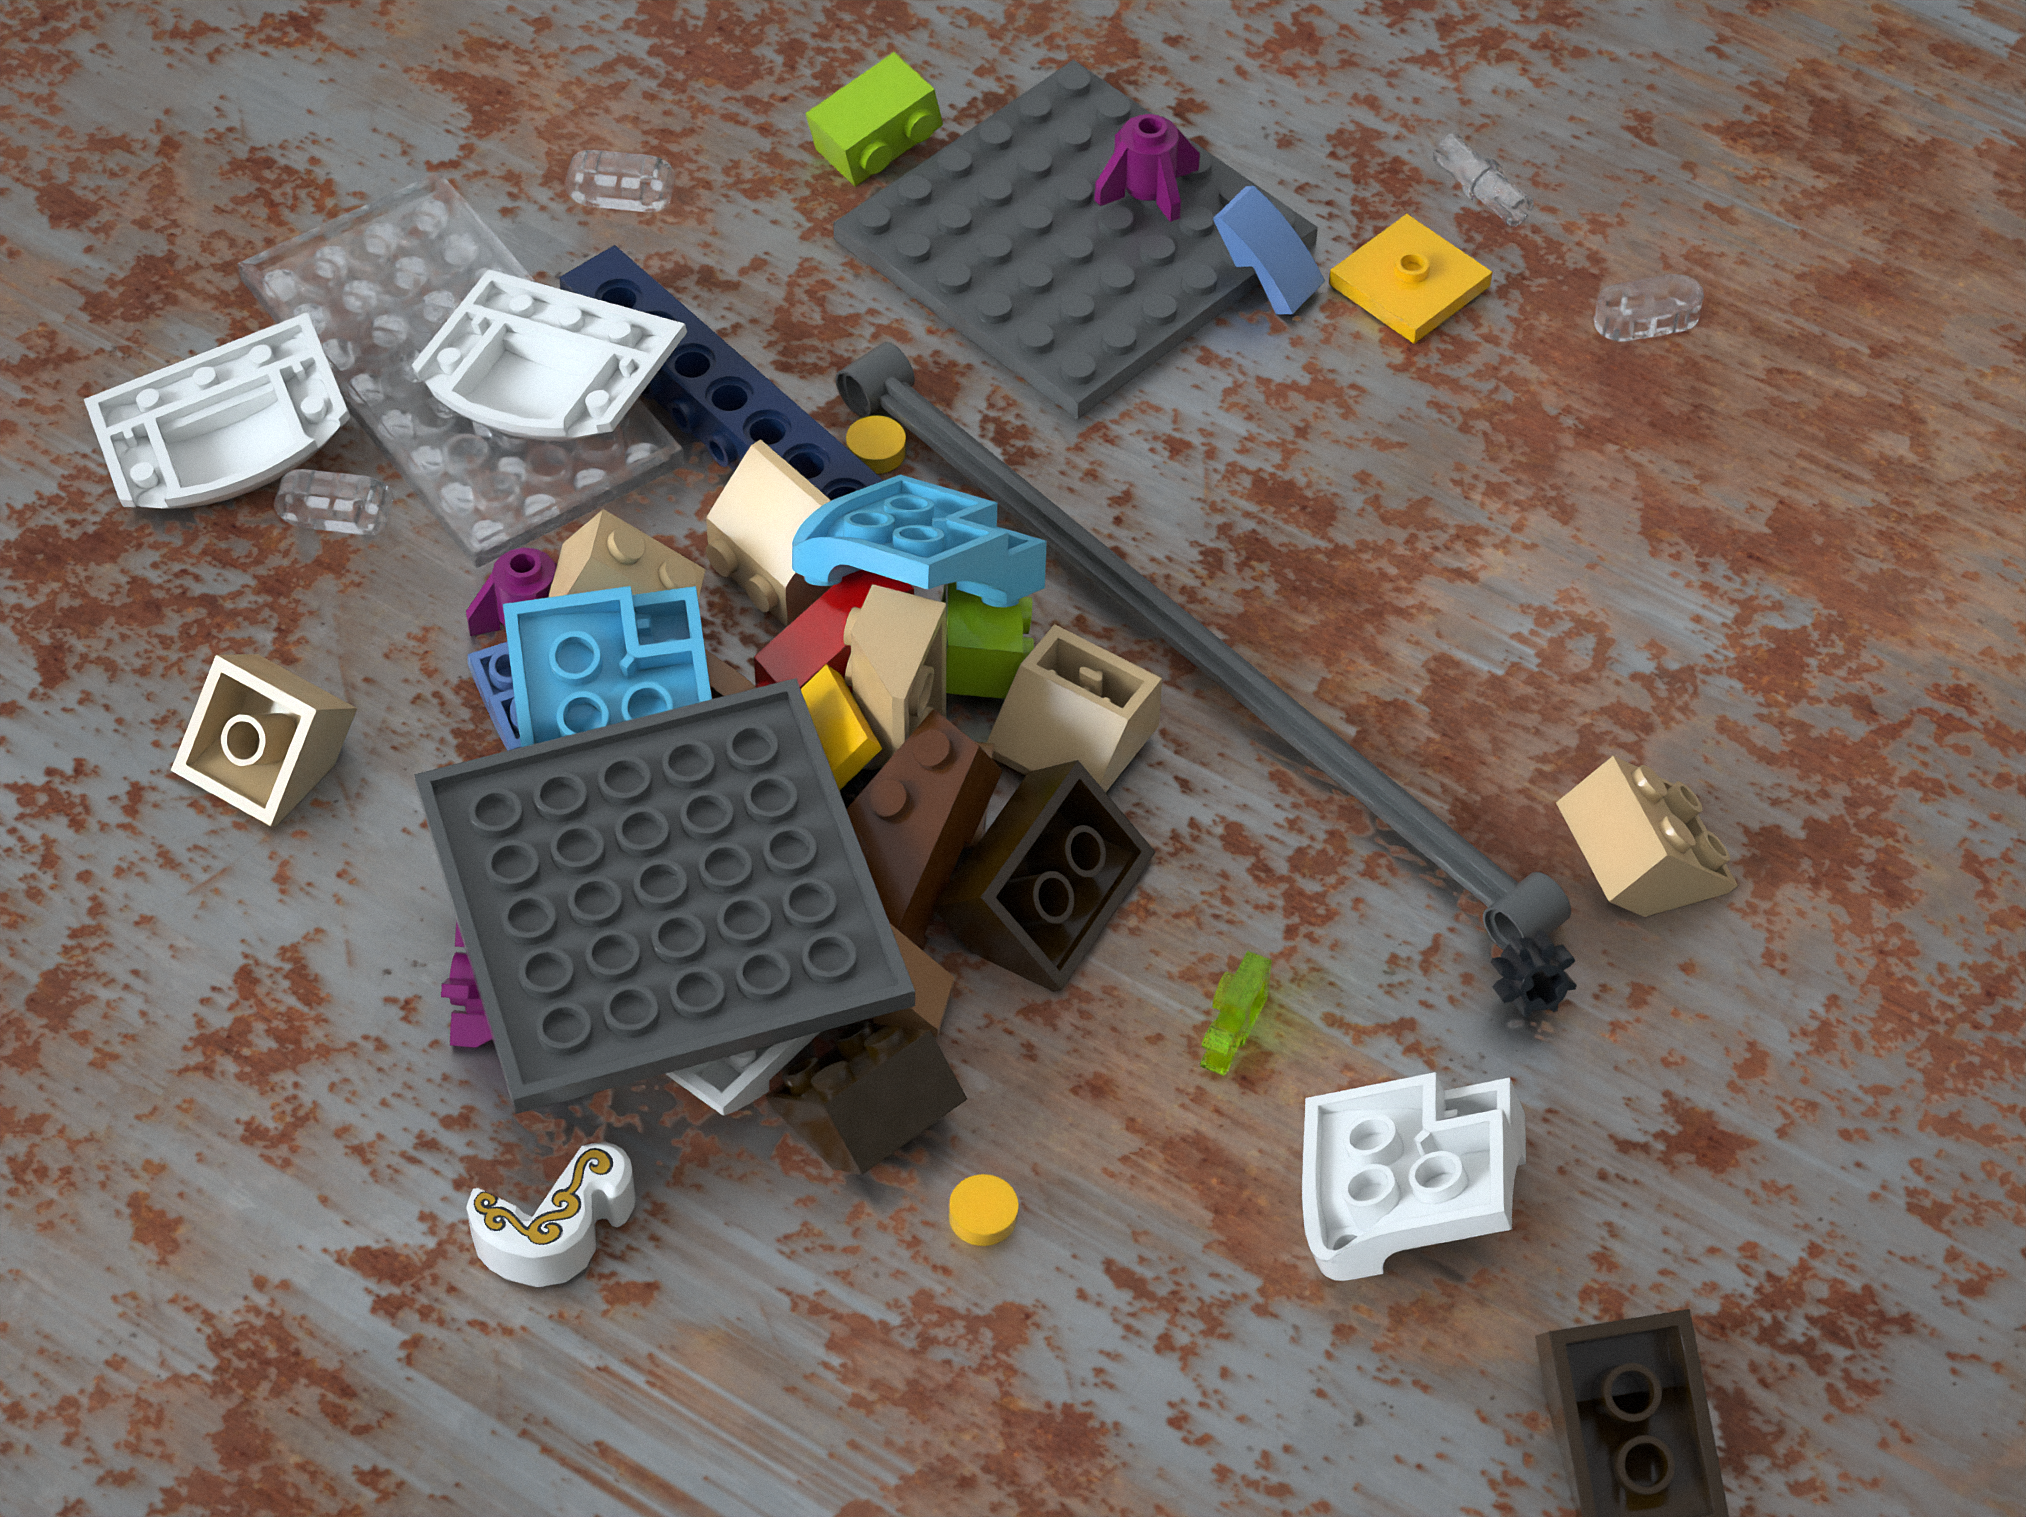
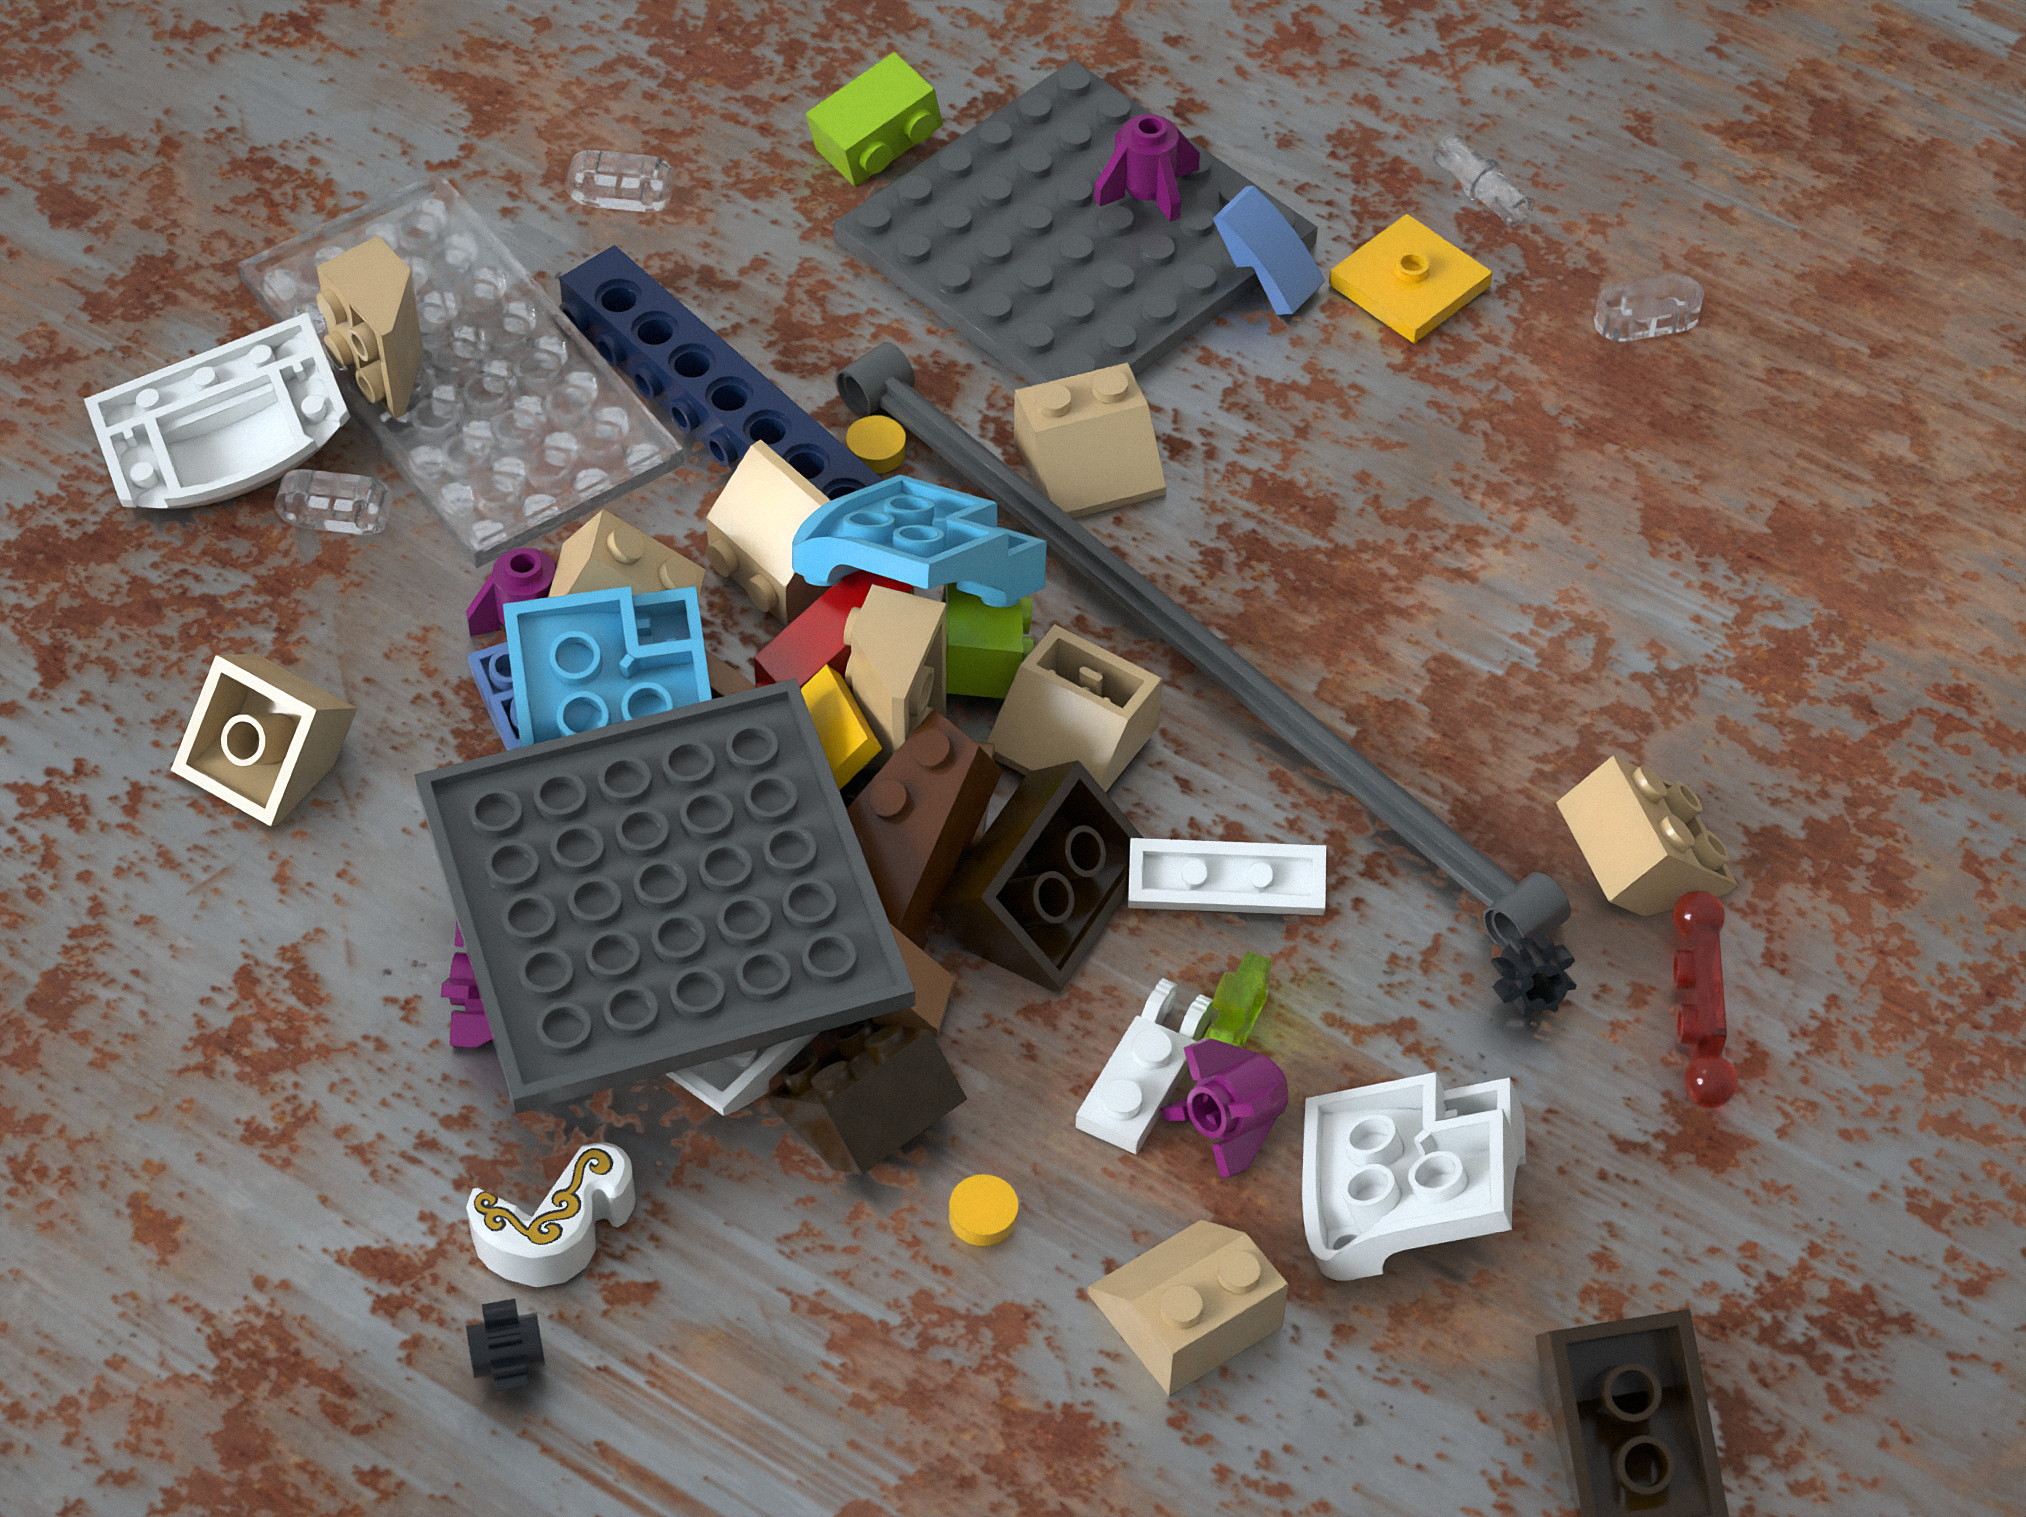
(372, 321): none -> tan slope
(505, 1345): none -> black gear
(544, 359): white slope -> none
(1089, 441): none -> tan slope
(1142, 1071): none -> white hinge
(1193, 1302): none -> tan slope
(1227, 876): none -> white plate
(1233, 1099): none -> magenta brick
(1702, 1019): none -> clear red plate

